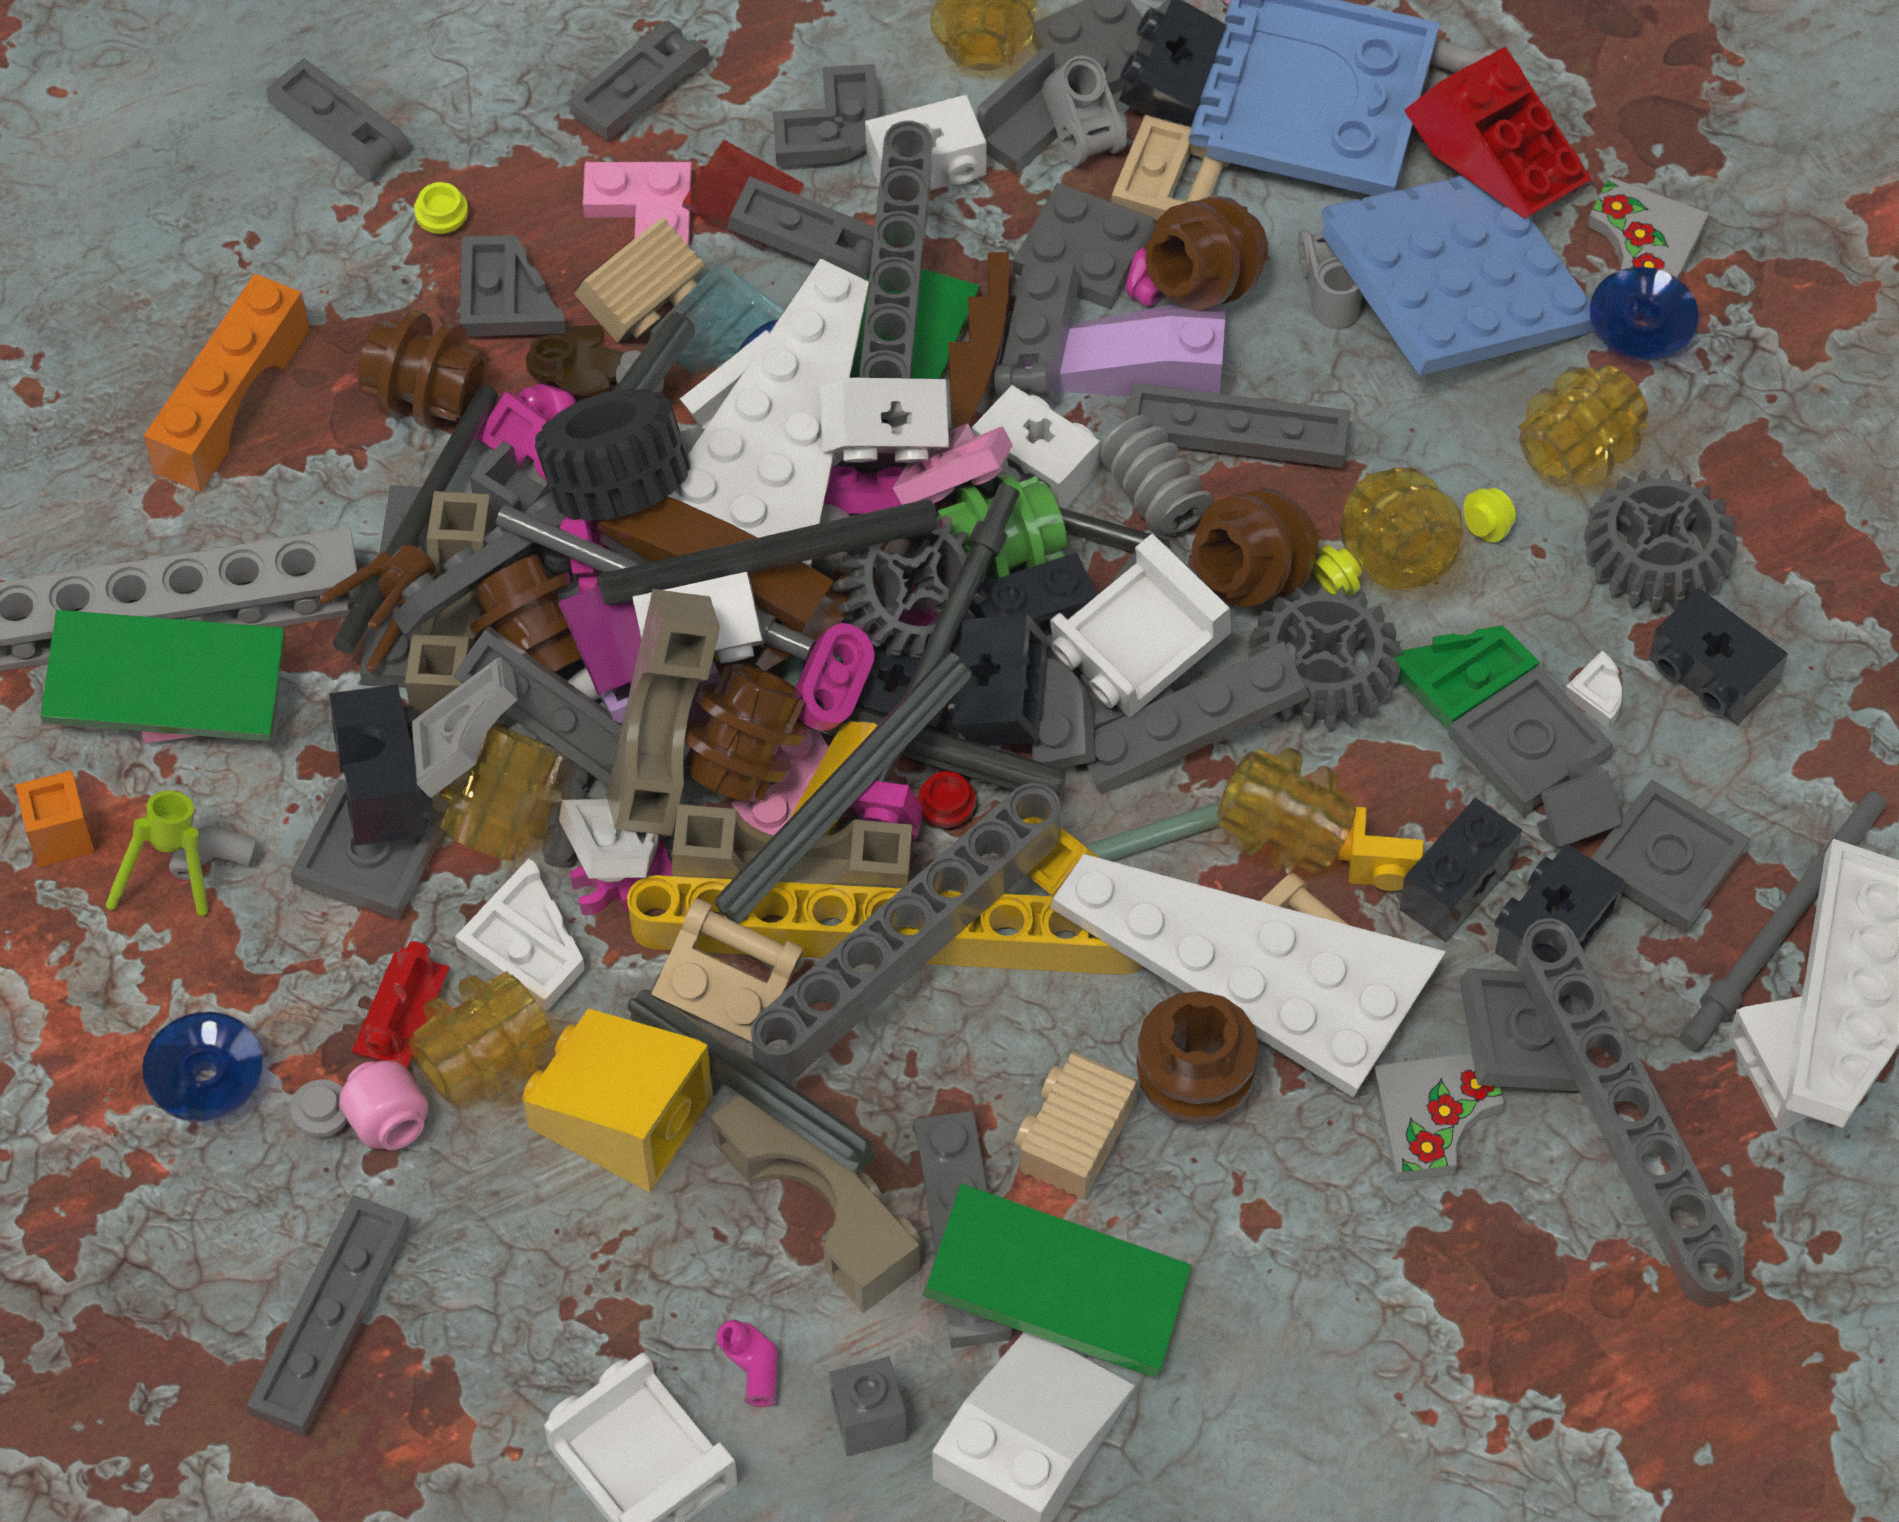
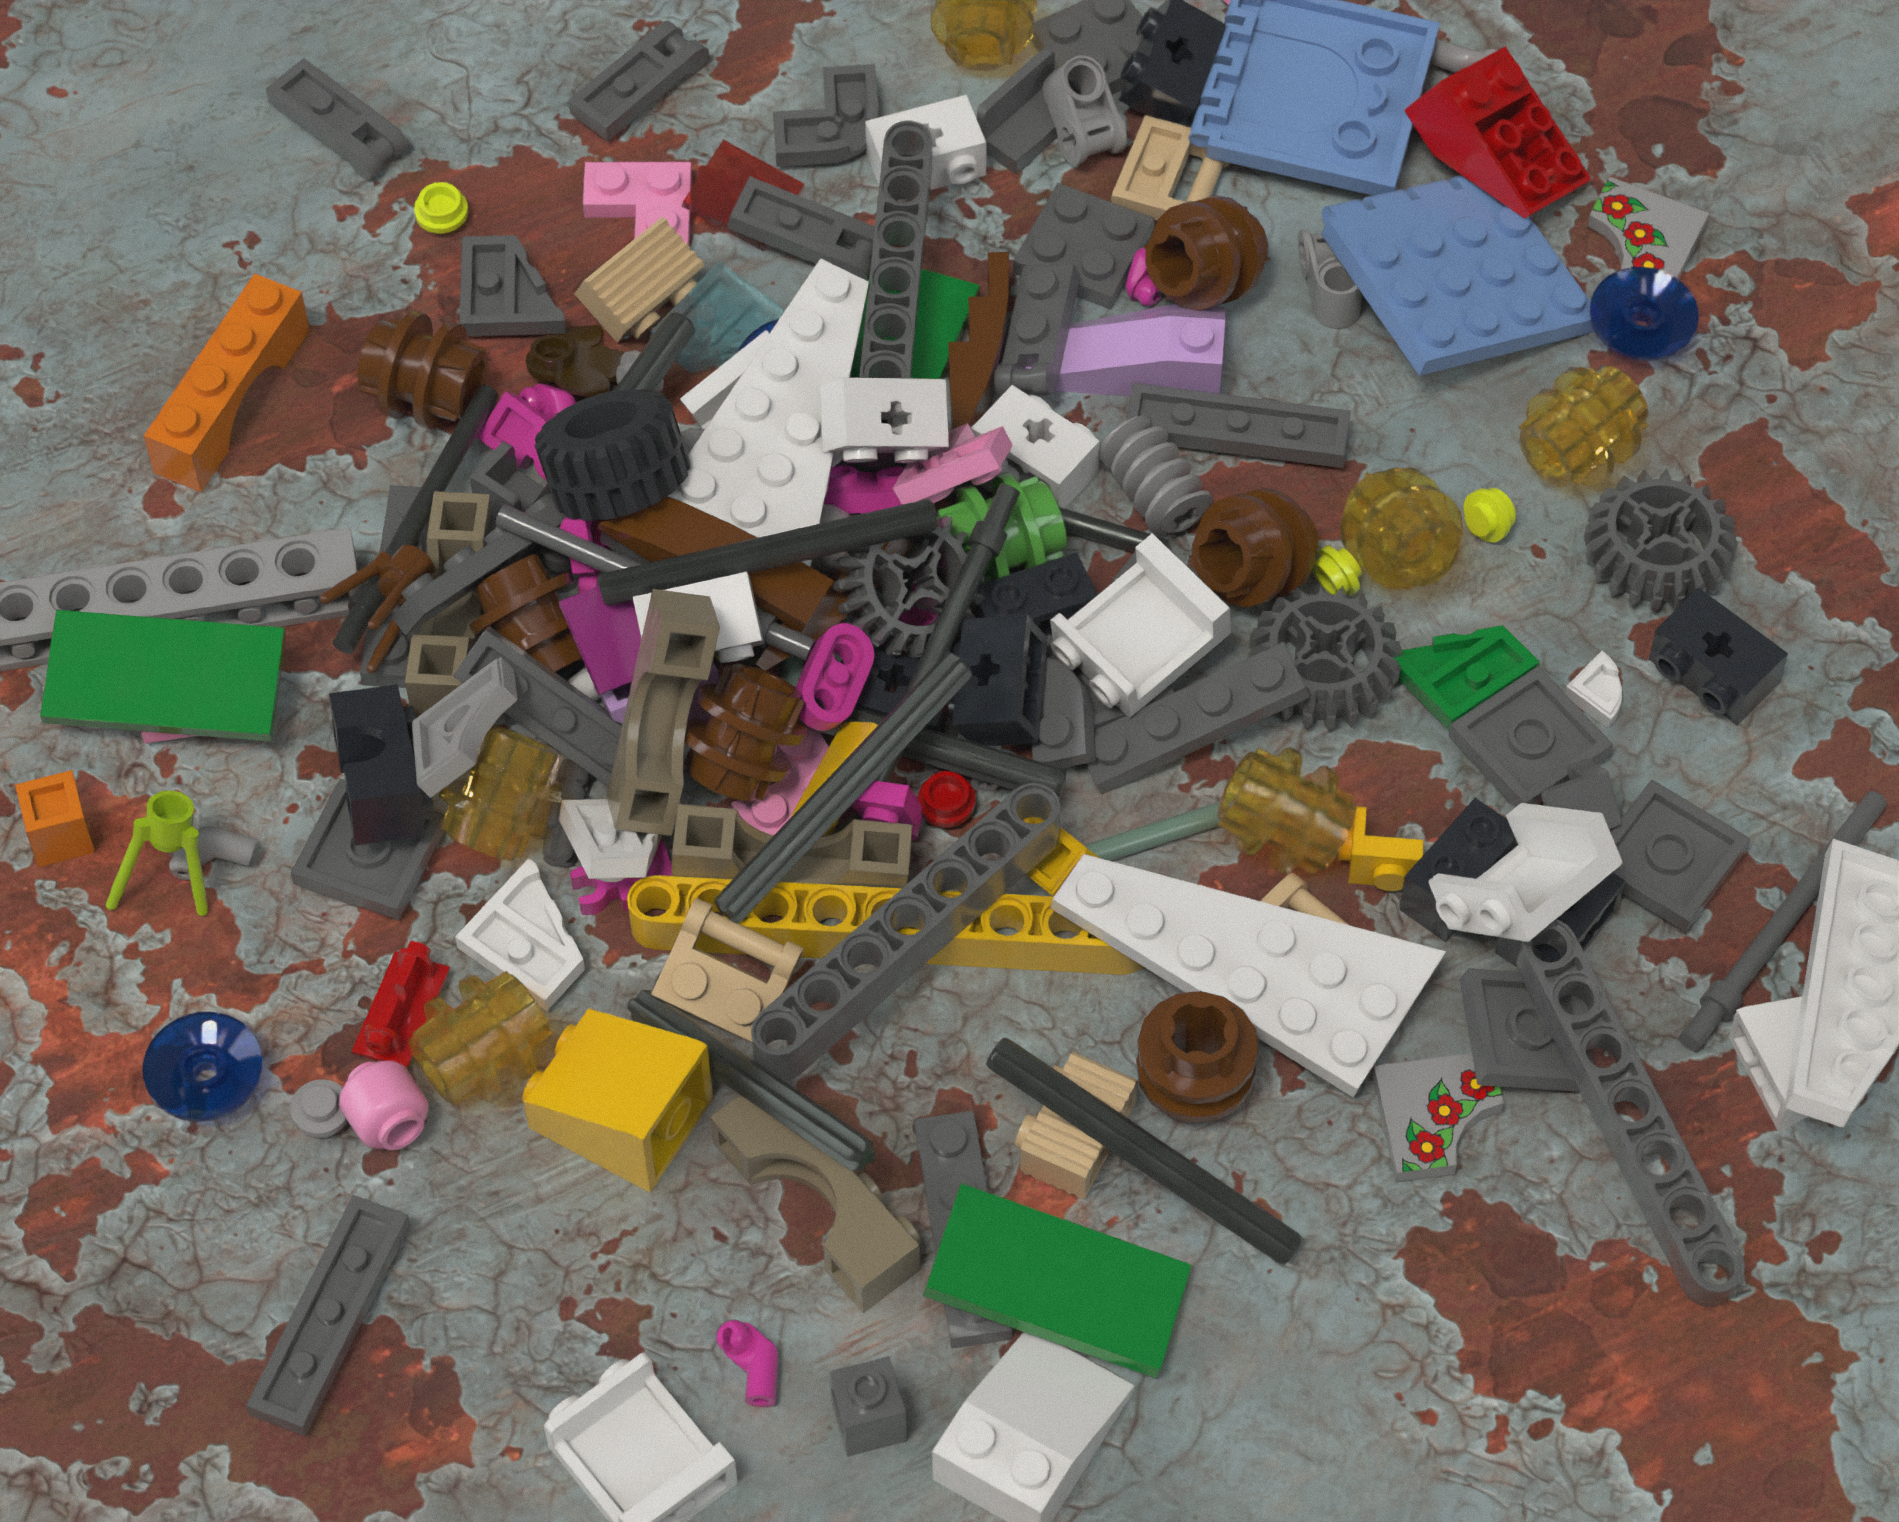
(1144, 1150): none -> pearl dark grey axle
(1553, 866): none -> white panel

